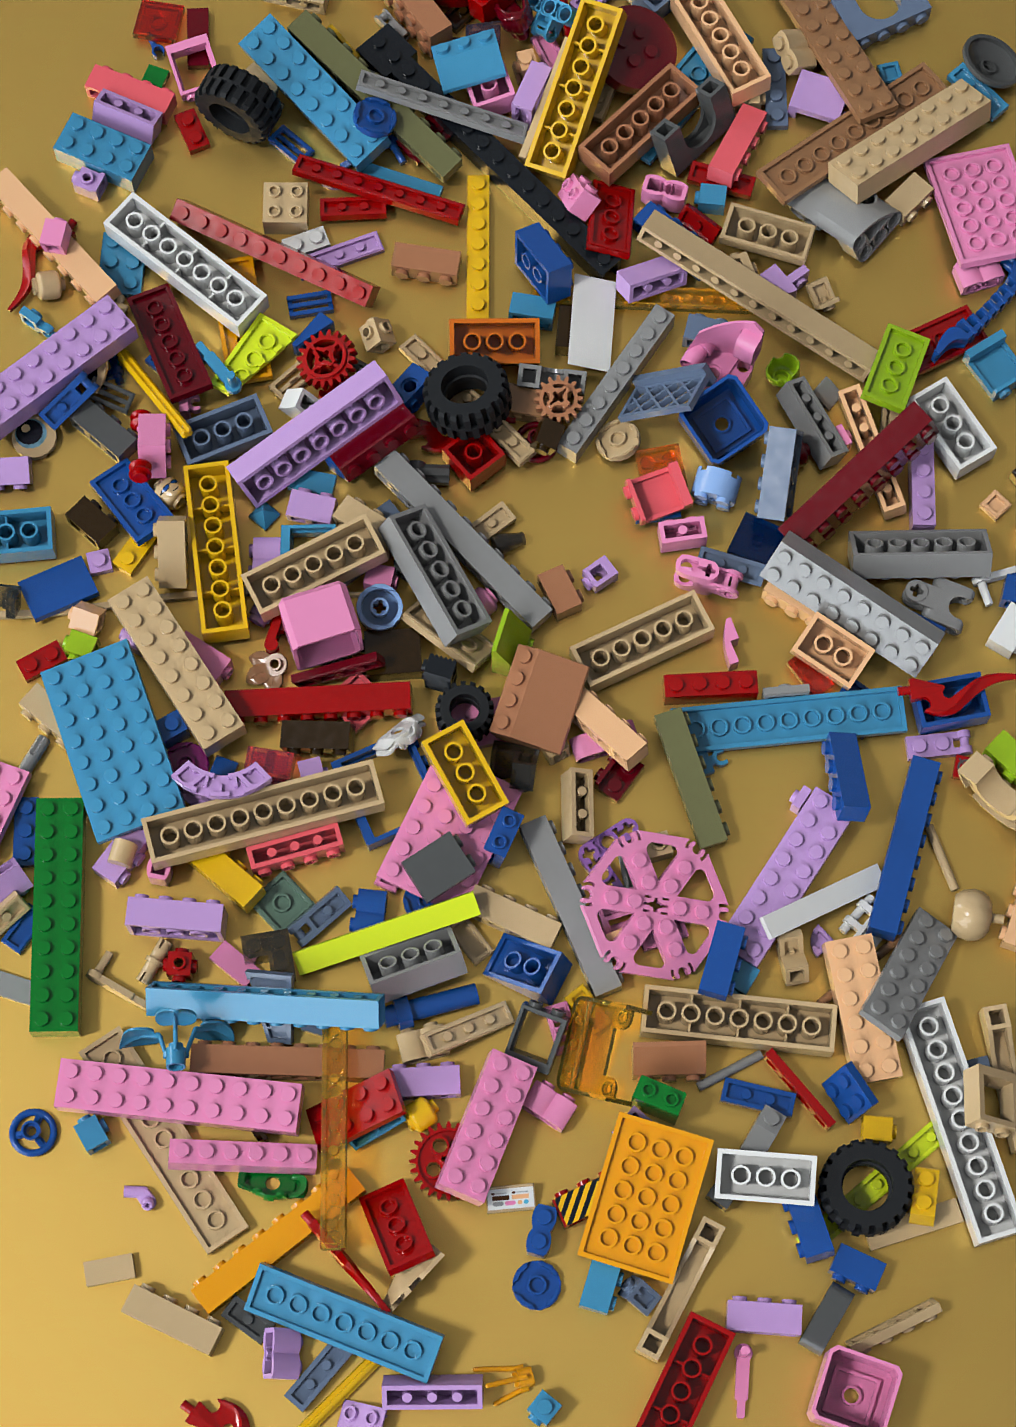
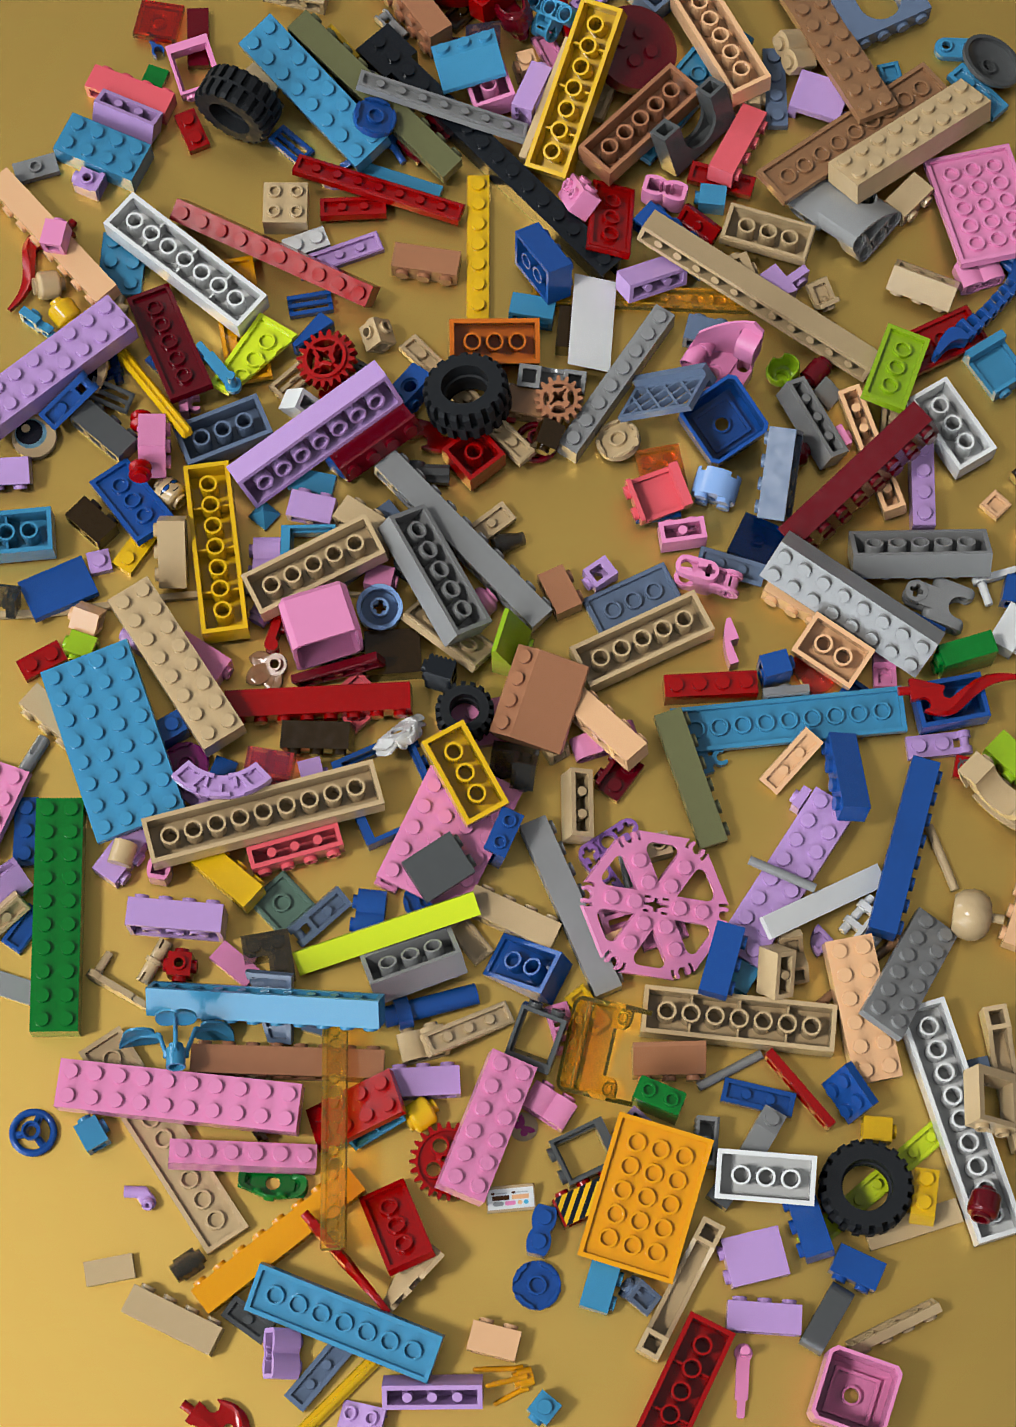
(36, 168): none -> light grey plate
(63, 311): none -> yellow head
(188, 1264): none -> clear smoke brick
(494, 1340): none -> light nougat brick
(525, 1127): none -> tan sticker
(554, 1154): none -> dark grey window
(631, 597): none -> sand blue tile
(708, 1127): none -> light grey brick
(753, 1257): none -> lavender panel
(775, 668): none -> blue brick
(776, 971): none -> tan brick
(782, 874): none -> light grey bar
(791, 760): none -> light nougat plate
(817, 371): none -> dark red brick
(883, 672): none -> bright pink slope
(922, 286): none -> tan brick
(953, 53): none -> dark azure plate
(964, 655): none -> green brick
(984, 1204): none -> dark red head

